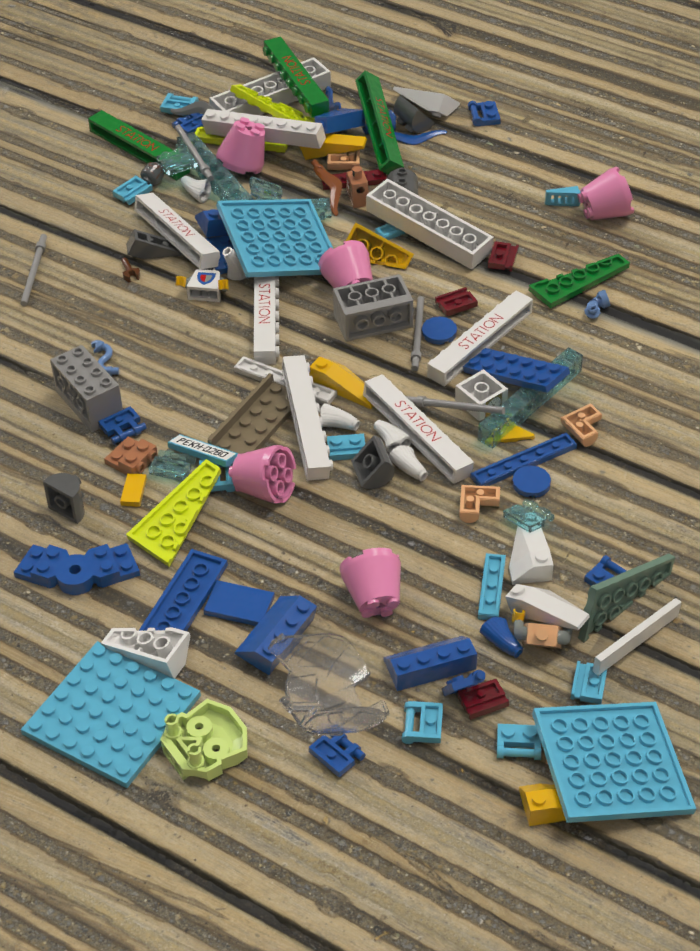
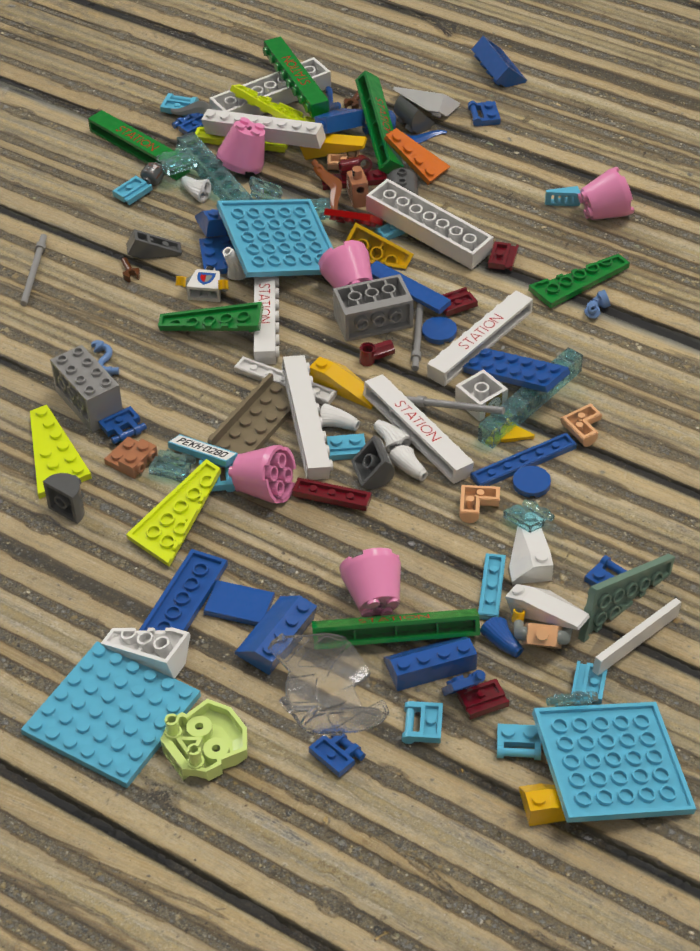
(53, 449): none -> neon yellow wing
(77, 572): blue plate -> none
(133, 490): yellow tile -> none
(177, 231): white brick -> none
(204, 168): light grey bar -> none
(224, 318): none -> green wing
(332, 494): none -> dark red plate
(347, 164): none -> dark red piece
(351, 217): none -> red plate
(352, 101): none -> reddish brown bar
(370, 352): none -> dark red piece
(403, 627): none -> green brick
(416, 156): none -> orange wing
(418, 292): none -> blue tile
(497, 63): none -> blue slope
(575, 698): none -> clear light blue plate

